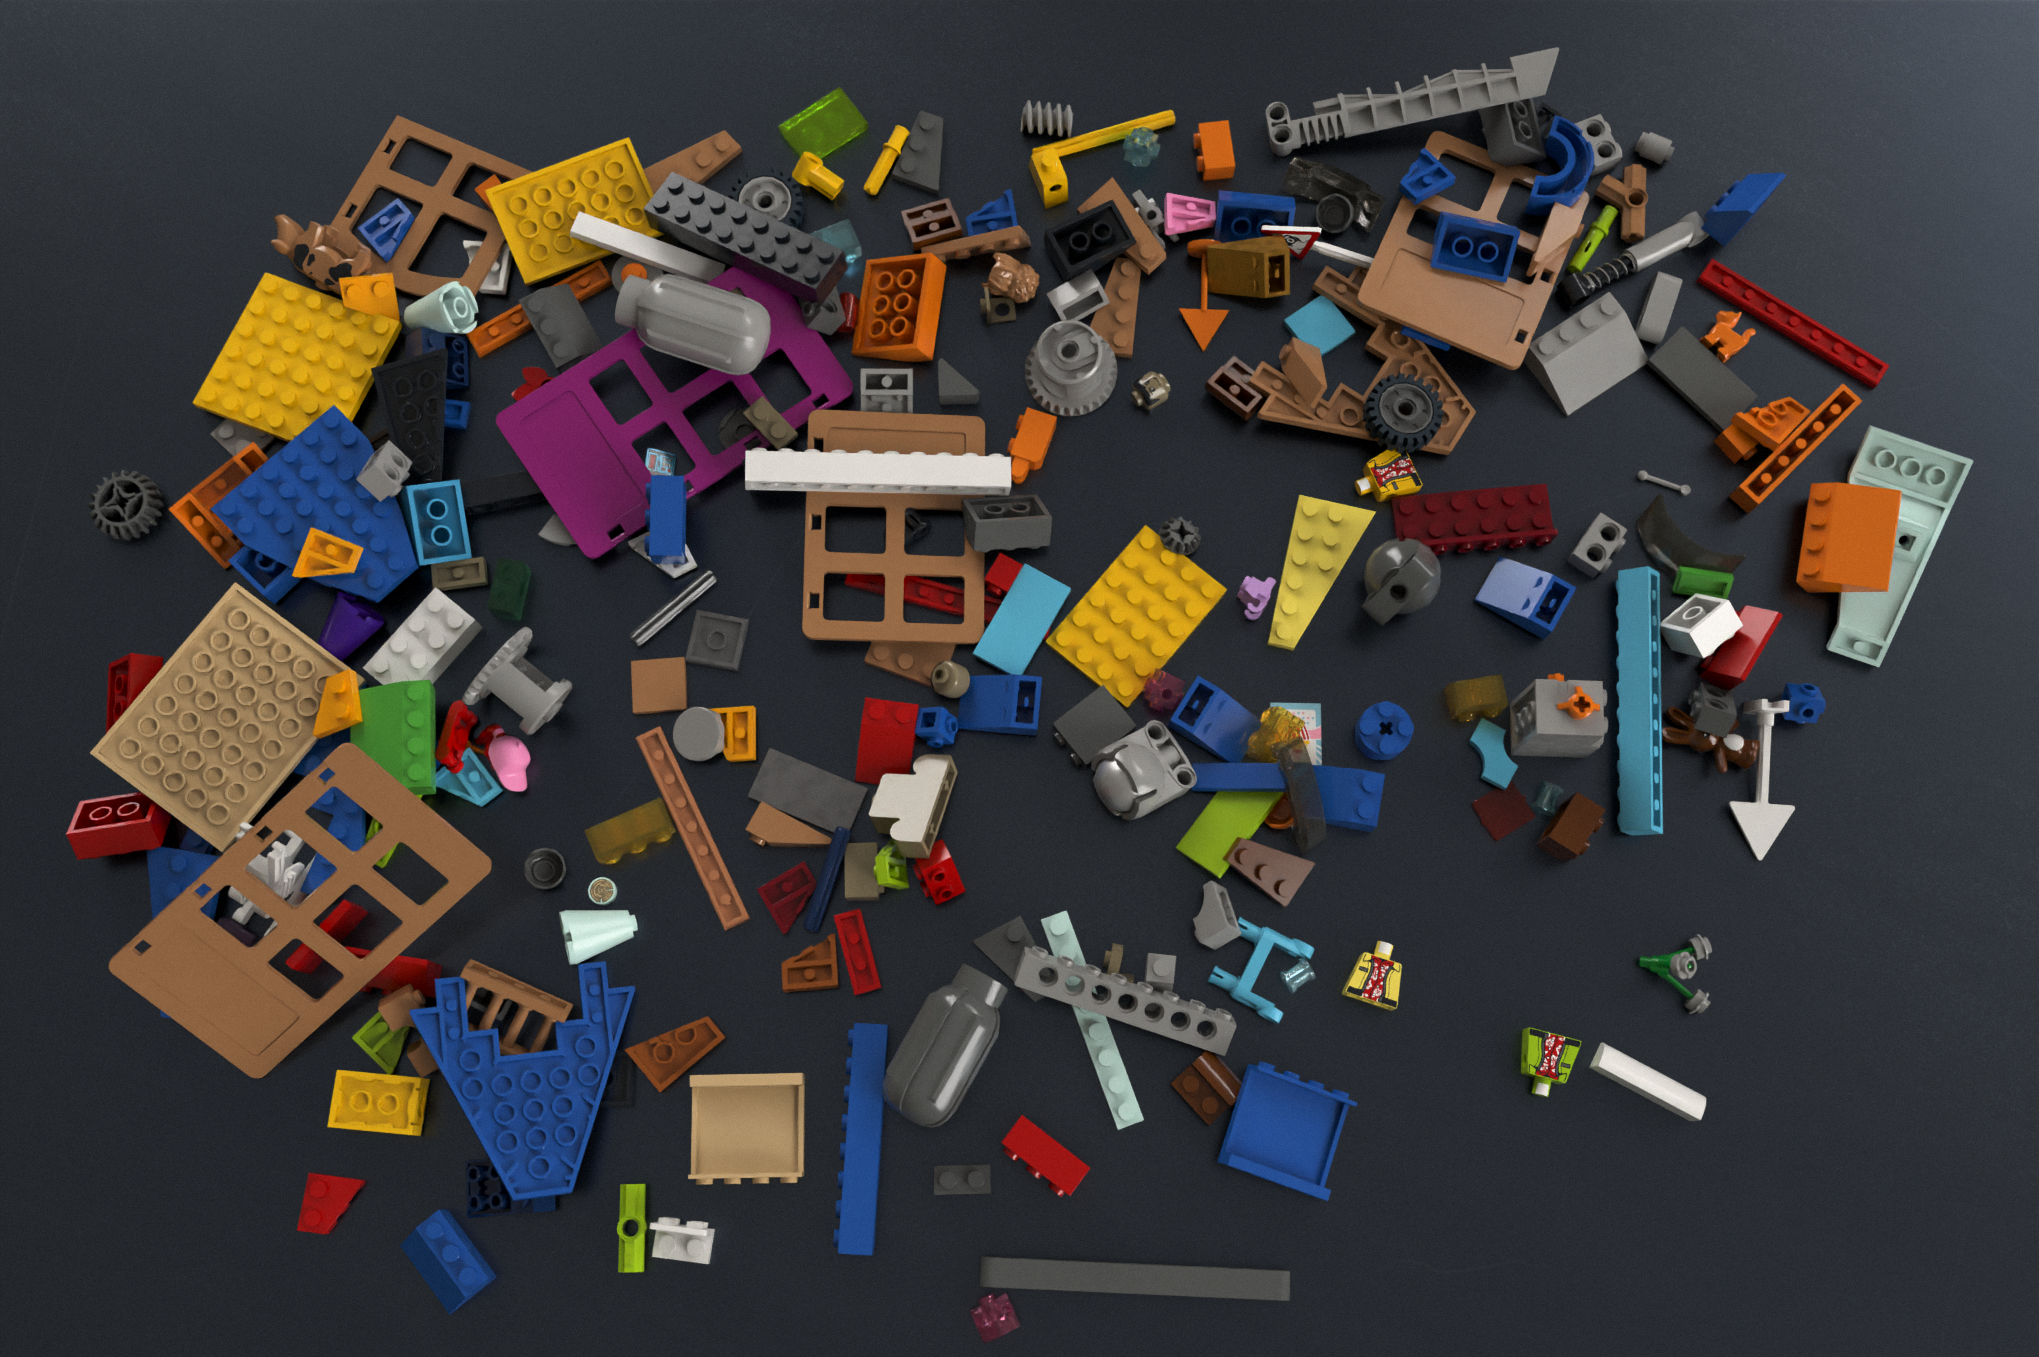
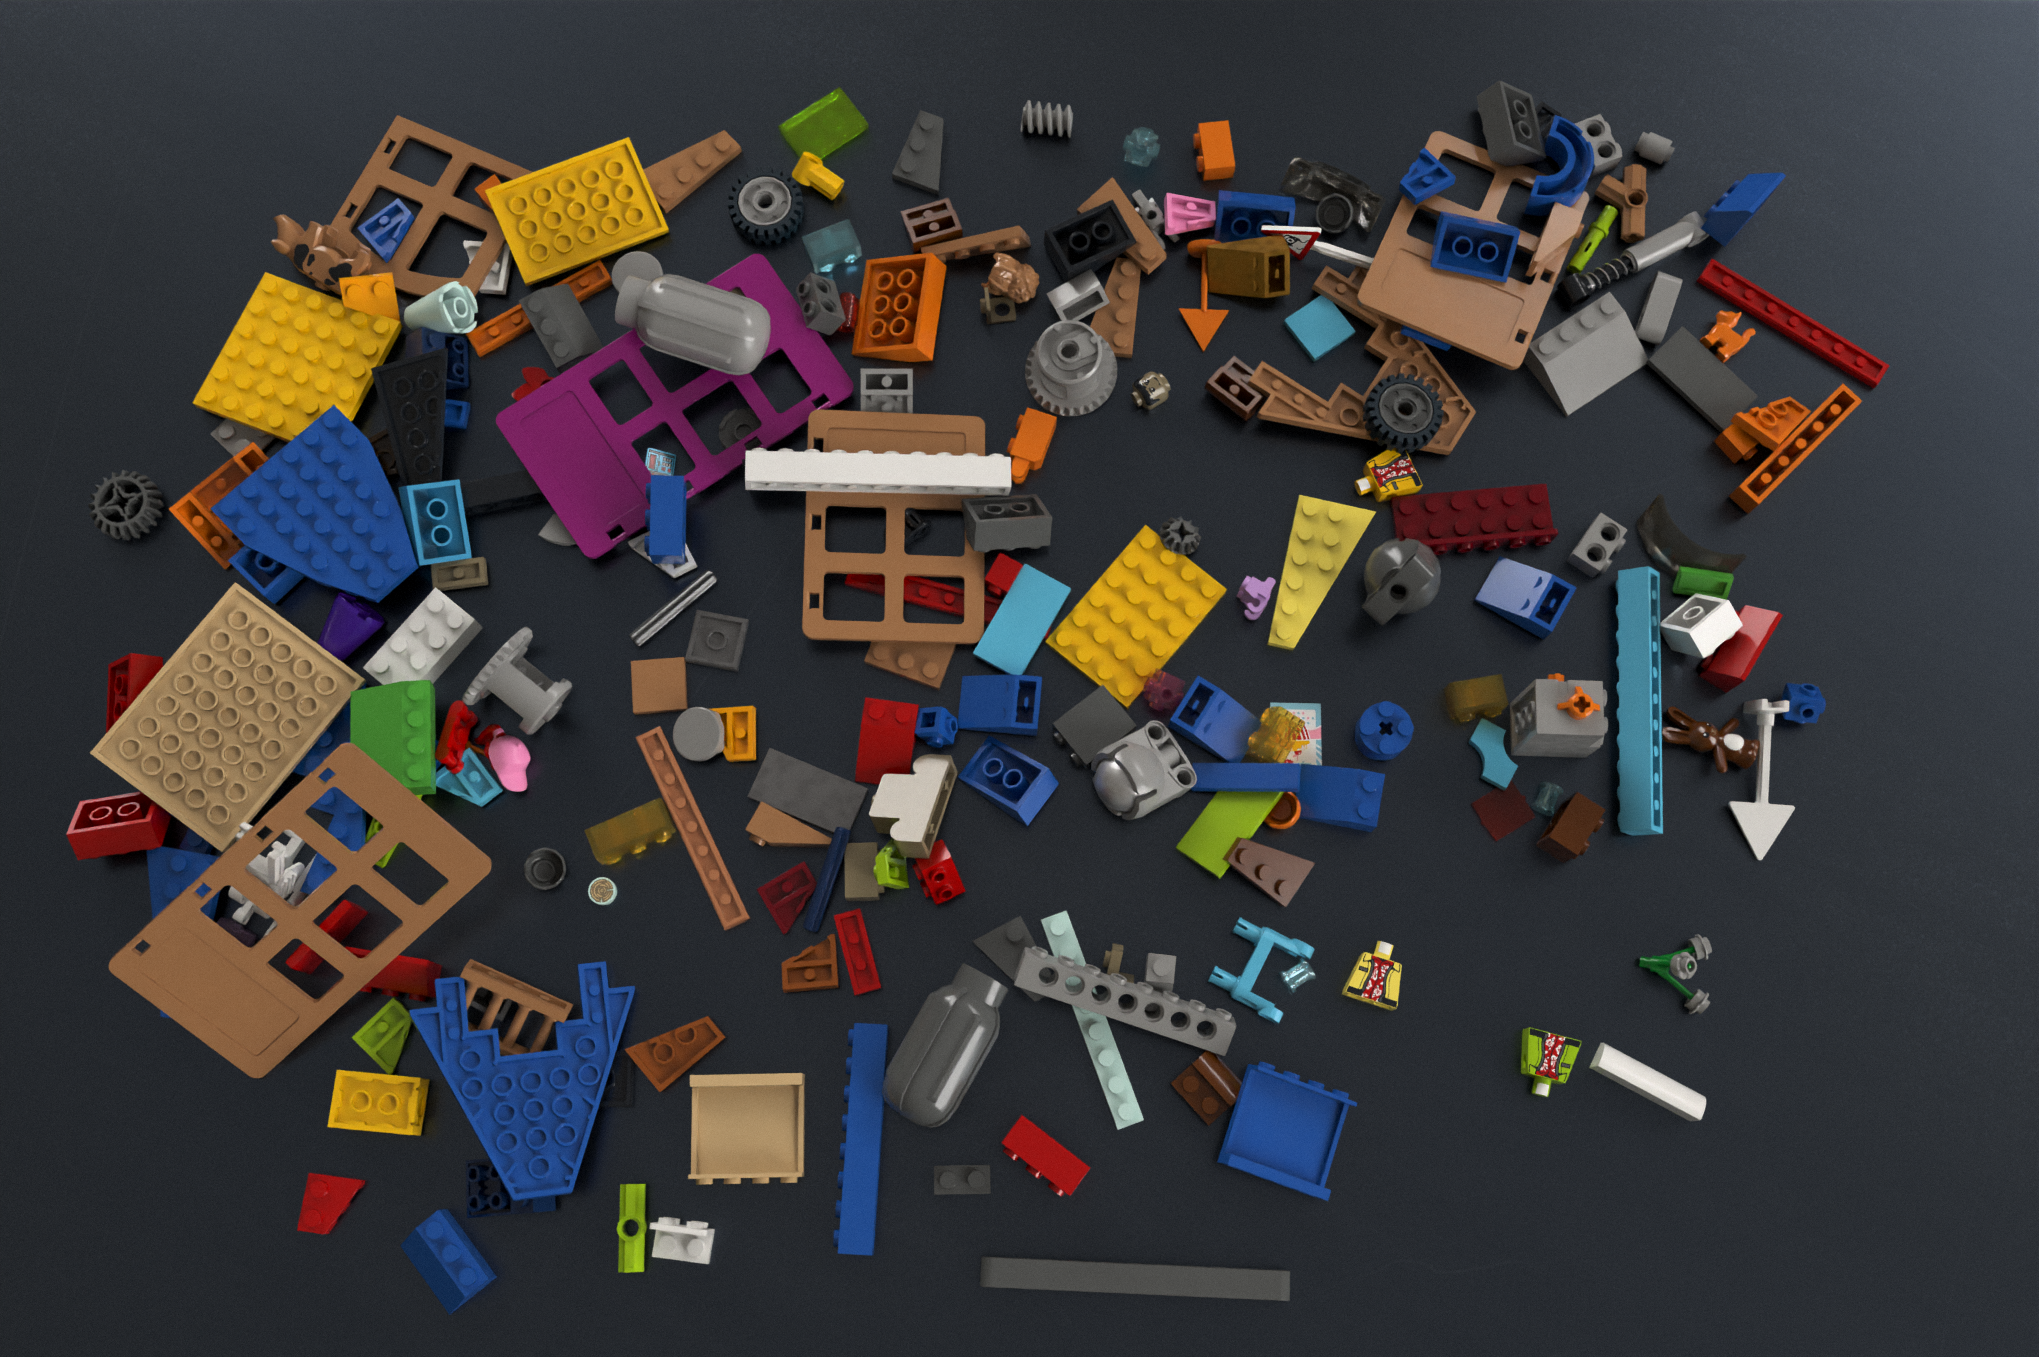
(326, 555): light orange wing -> none
(339, 704): light orange wing -> none
(385, 471): light grey brick -> none
(396, 1014): medium nougat arch -> none
(509, 589): clear green brick -> none
(594, 931): light aqua cone -> none
(633, 269): orange plate -> none
(645, 249): white tile -> none
(746, 239): black brick -> none
(770, 424): dark tan plate -> none
(886, 160): yellow axle -> none
(950, 679): dark tan head -> none
(954, 387): dark grey slope -> none
(993, 216): blue wing -> none
(994, 1317): clear pink brick -> none
(1009, 779): none -> blue slope
(1048, 172): yellow torso -> none
(1108, 134): yellow axle -> none
(1216, 921): light grey arch -> none
(1301, 792): clear smoke windscreen -> none
(1304, 369): medium nougat slope -> none
(1439, 97): light grey piece -> none
(1683, 490): light grey hinge -> none
(1712, 709): dark grey brick -> none
(1848, 538): orange slope -> none
(1929, 488): light aqua wing -> none

